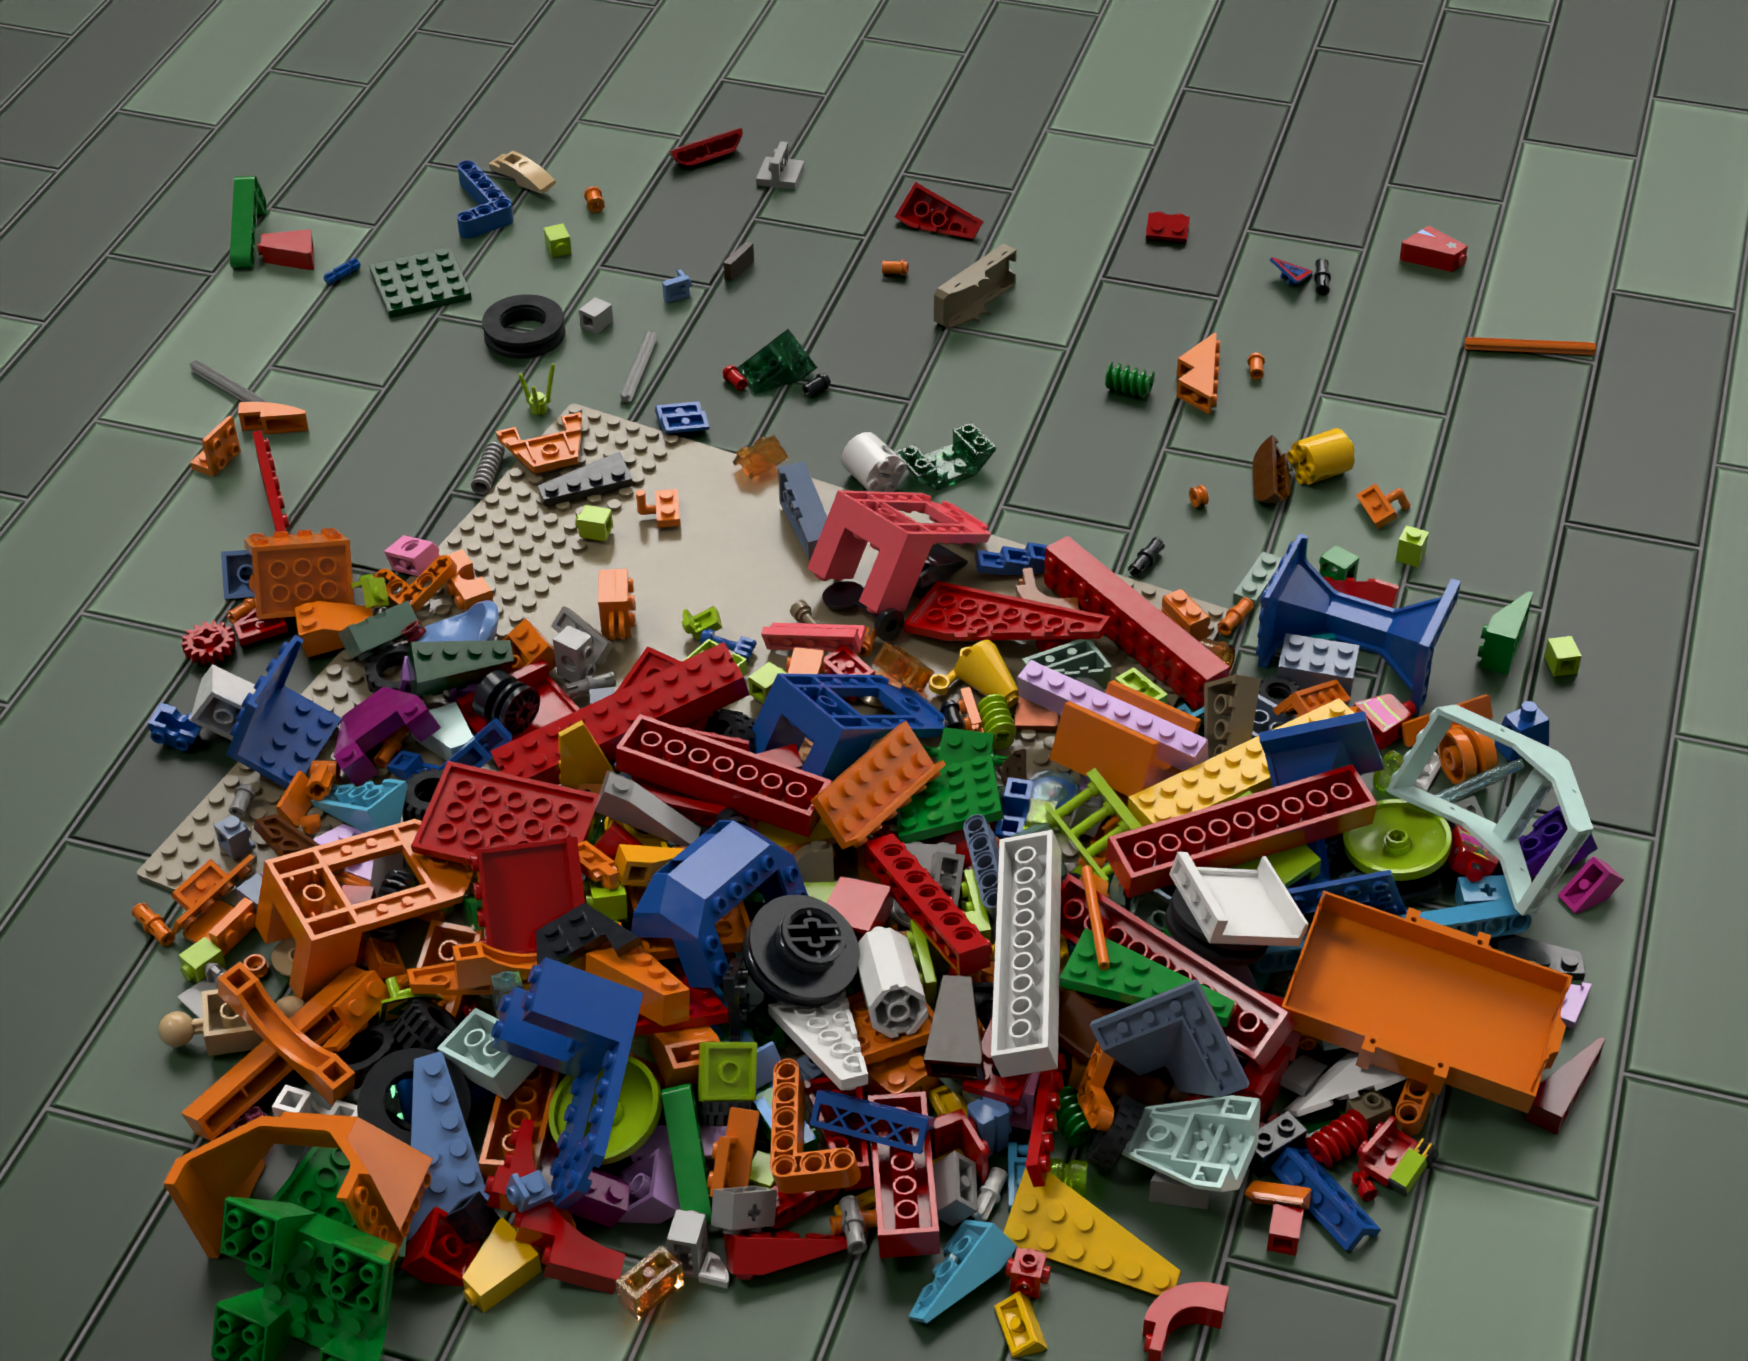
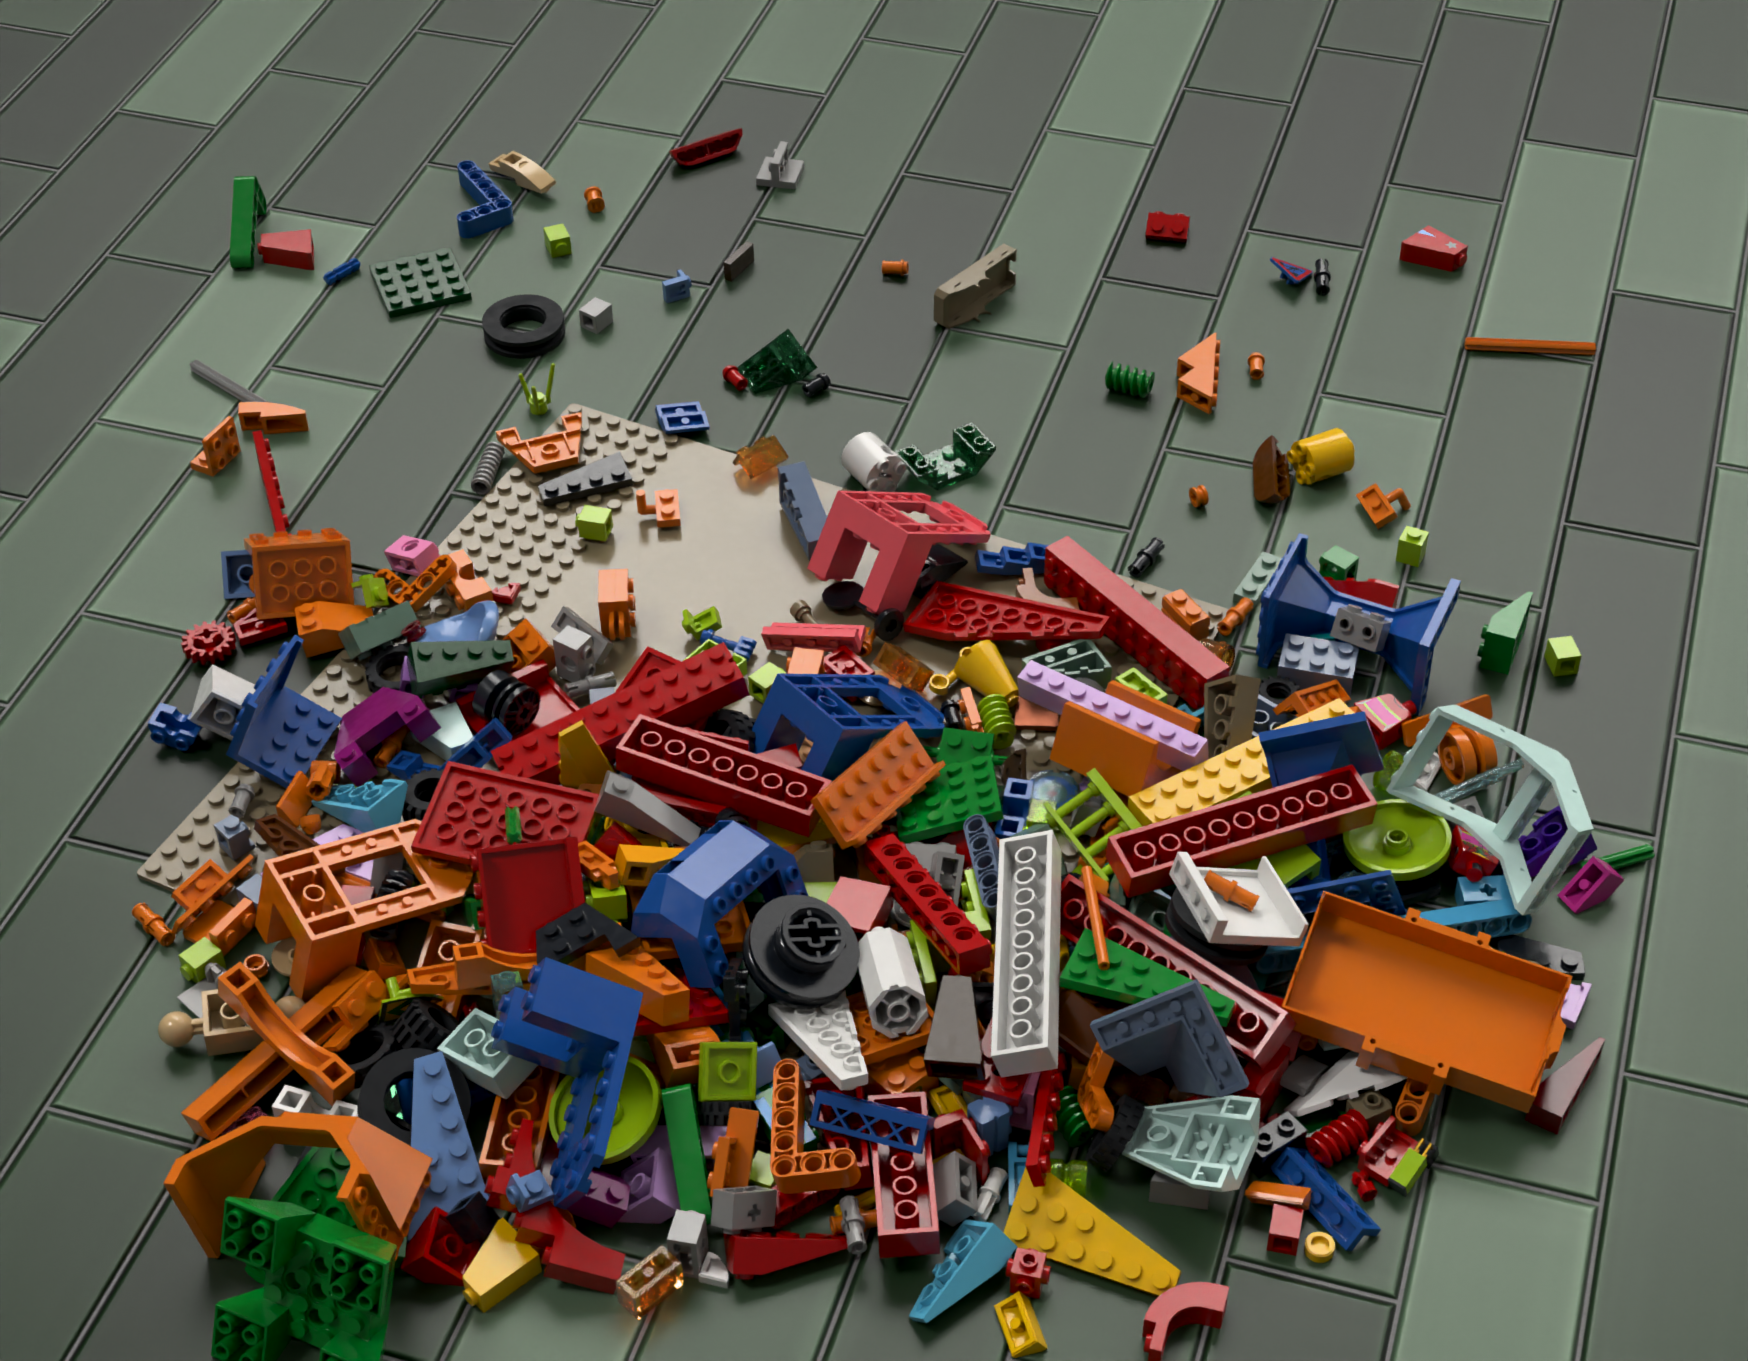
(506, 594): none -> red tile
(513, 825): none -> green axle
(638, 367): light grey axle -> none
(933, 213): red wedge -> none
(1231, 891): none -> orange pin
(1319, 1247): none -> yellow tile
(1361, 628): none -> light grey brick
(1526, 721): blue torso -> none
(1628, 857): none -> green axle

